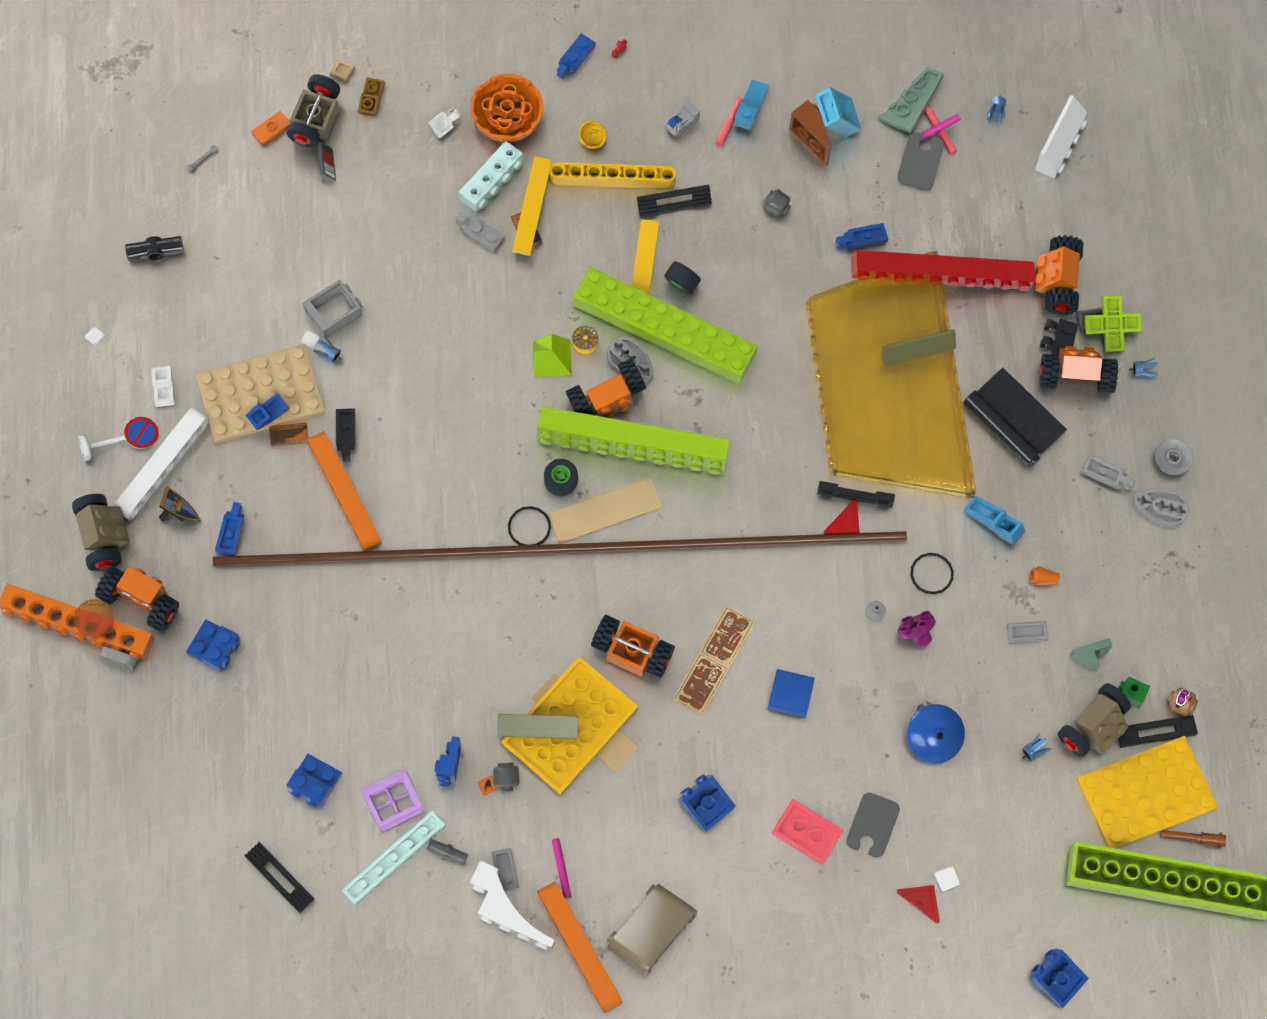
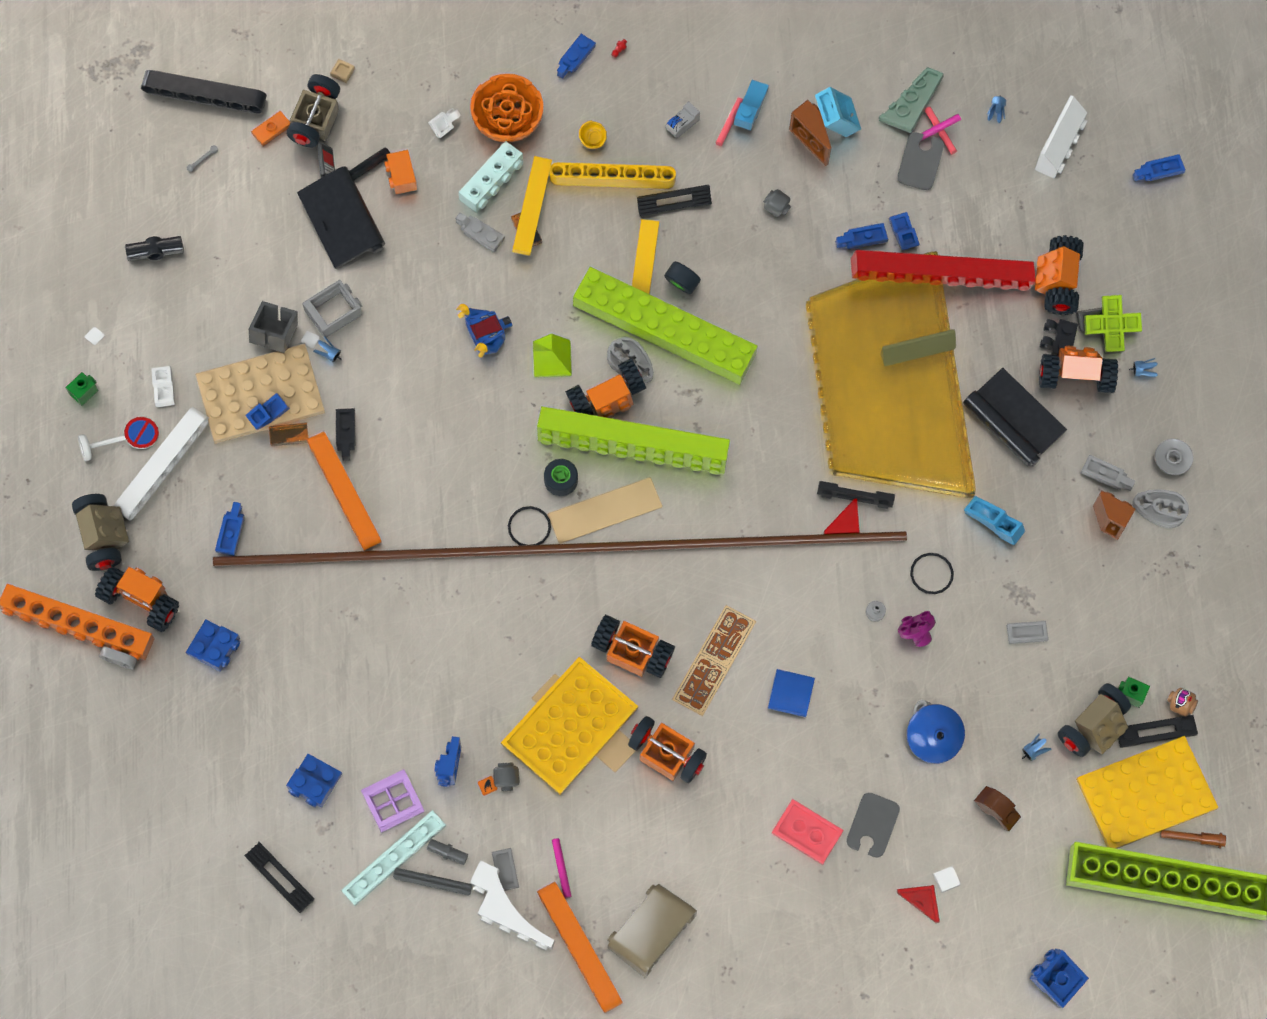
(82, 388): none -> green brick
(93, 618): clear orange tile -> none
(177, 506): shield -> none
(203, 91): none -> black beam
(269, 330): none -> dark grey piece
(341, 217): none -> black door
(369, 163): none -> black axle
(371, 96): pearl gold slope -> none
(401, 172): none -> orange brick
(432, 881): none -> dark grey axle
(485, 328): none -> torso
(537, 726): slope -> none
(585, 341): yellow wheel -> none
(667, 750): none -> brick
(706, 801): blue plate -> none
(903, 231): none -> blue slope
(999, 806): none -> reddish brown brick
(1043, 576): orange cone -> none
(1087, 654): sand green slope -> none
(1112, 514): none -> dark orange slope
(1160, 168): none -> blue hinge

